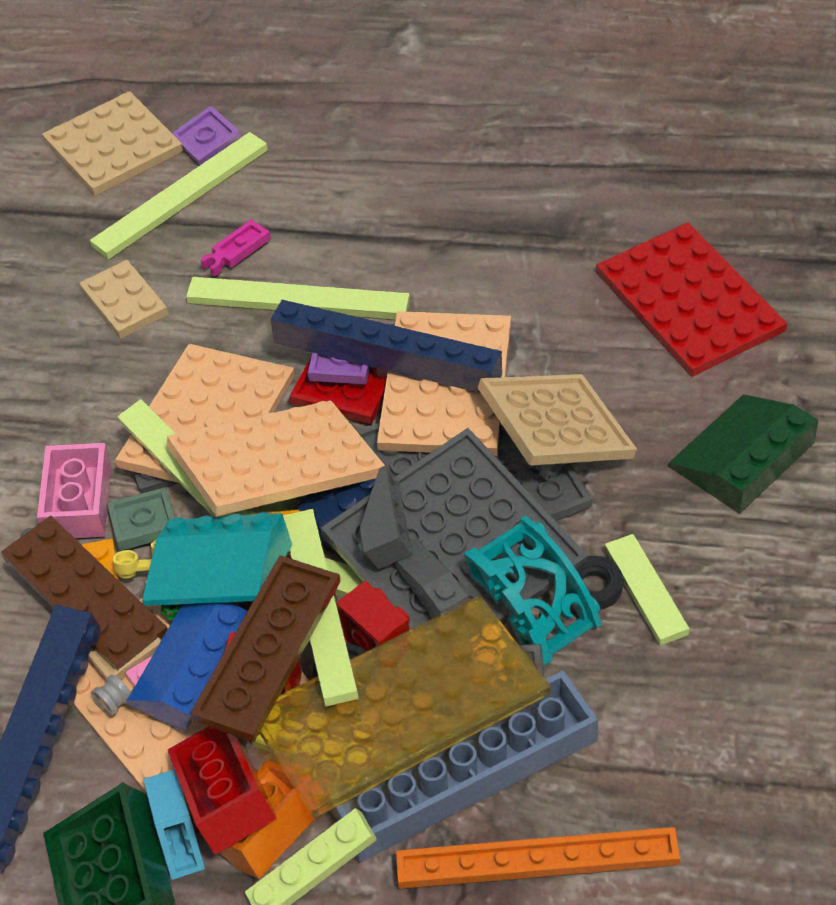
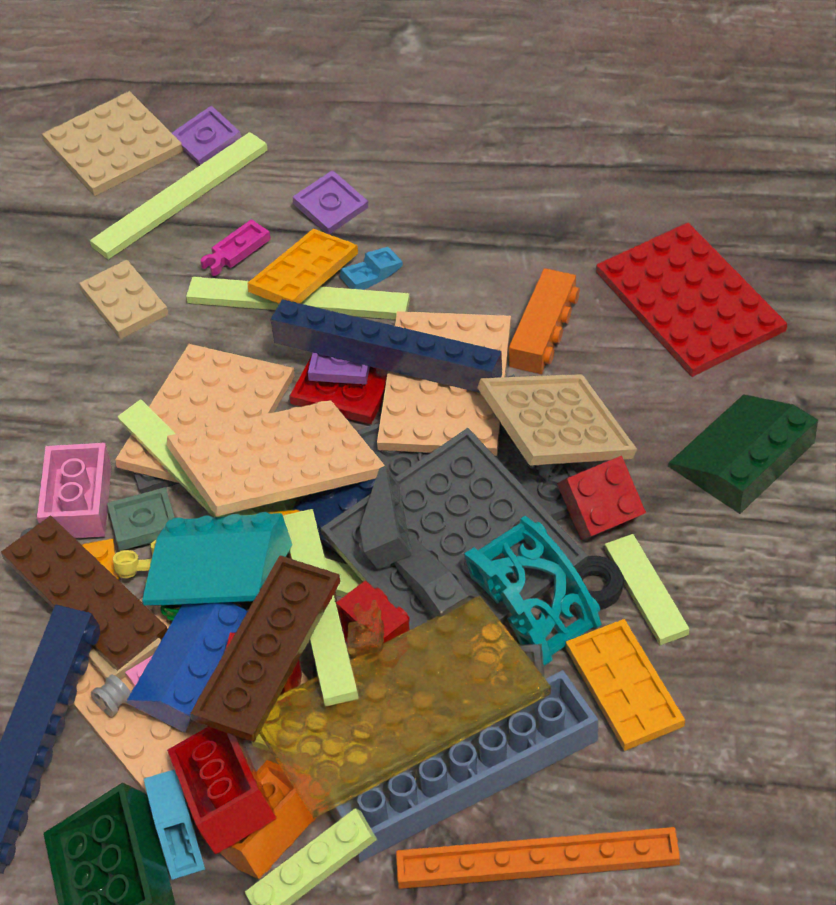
(303, 267): none -> light orange plate
(330, 202): none -> medium lavender plate
(367, 633): none -> clear orange plate
(375, 268): none -> dark azure slope
(543, 321): none -> orange brick
(601, 497): none -> red brick
(625, 684): none -> light orange plate

